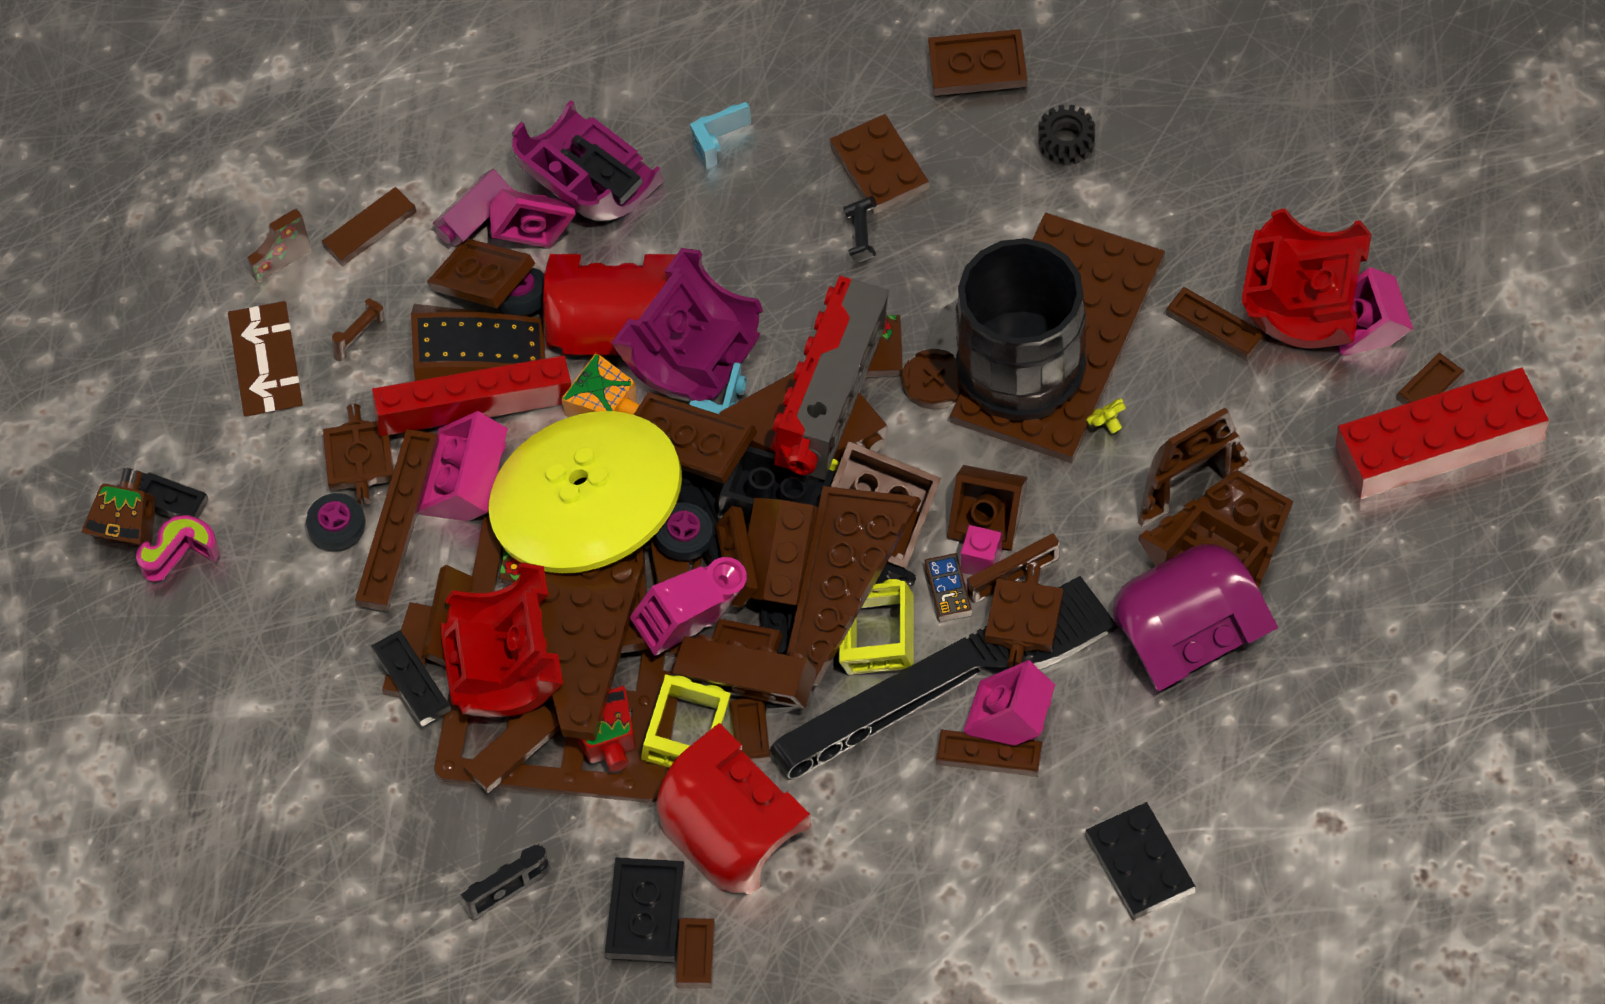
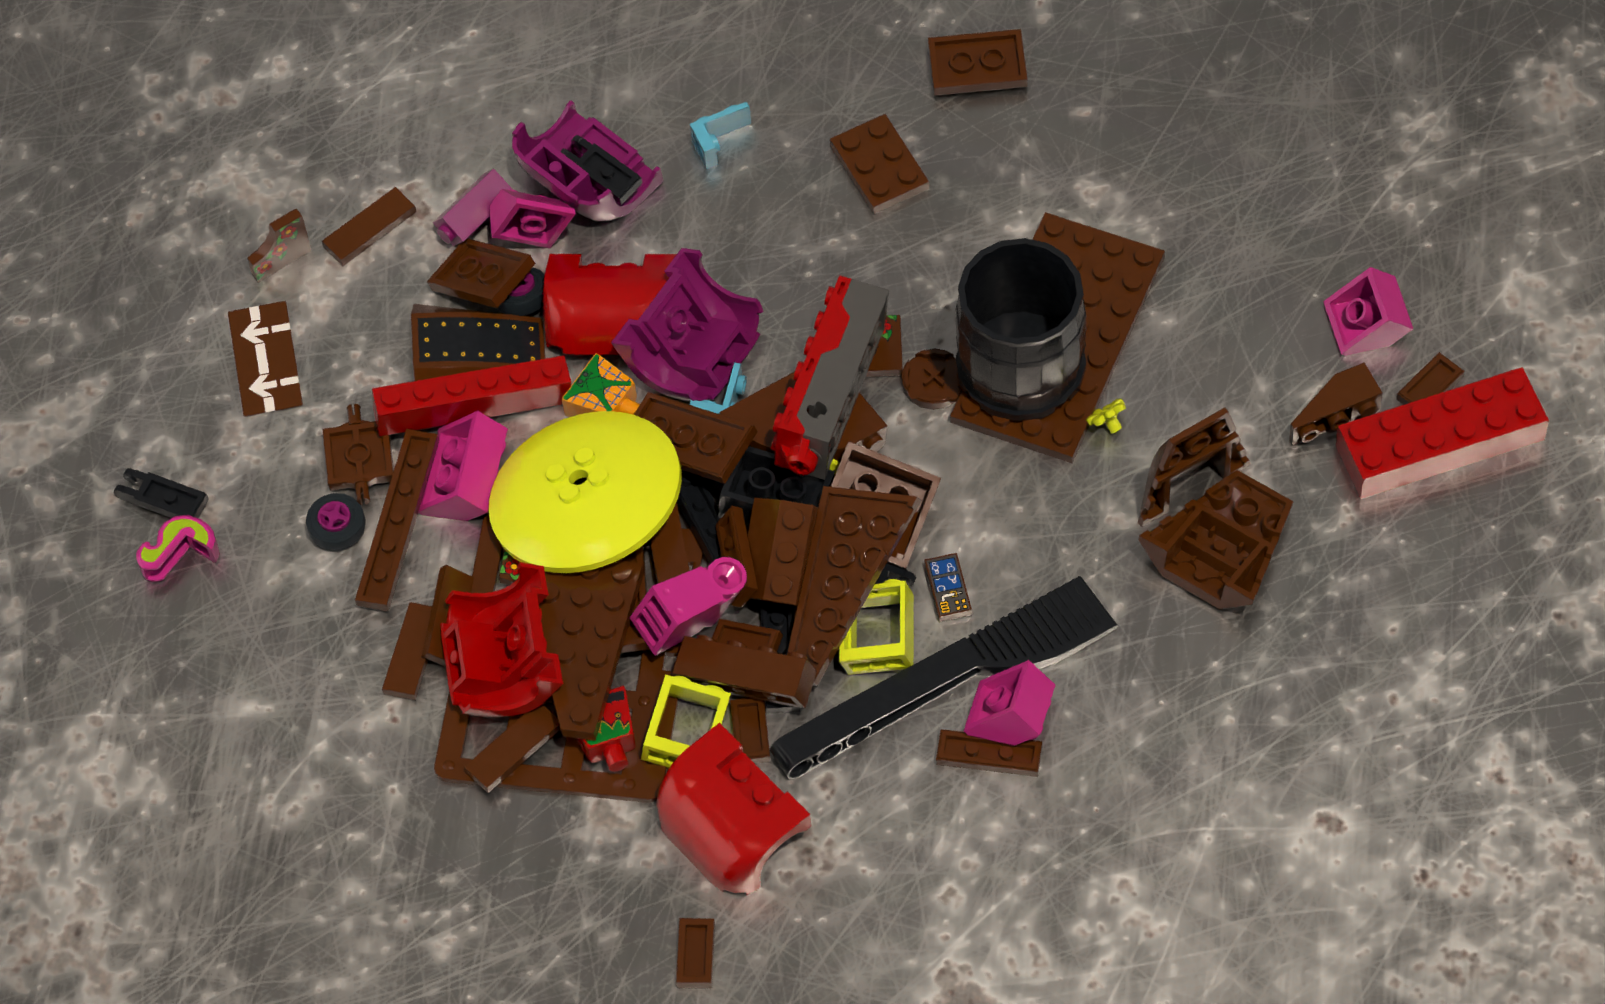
(122, 512): torso -> none
(341, 340): reddish brown piece -> none
(411, 678): black tile -> none
(506, 882): black hinge -> none
(645, 909): black plate -> none
(690, 520): black wheel -> none
(859, 211): black piece -> none
(980, 549): dark pink brick -> none
(987, 501): reddish brown slope -> none
(1013, 567): reddish brown tile -> none
(1024, 615): reddish brown plate -> none
(1070, 120): black tyre -> none
(1140, 861): black plate -> none
(1191, 612): magenta piece -> none
(1215, 323): reddish brown tile -> none
(1304, 281): red piece -> none
(1342, 400): none -> reddish brown slope

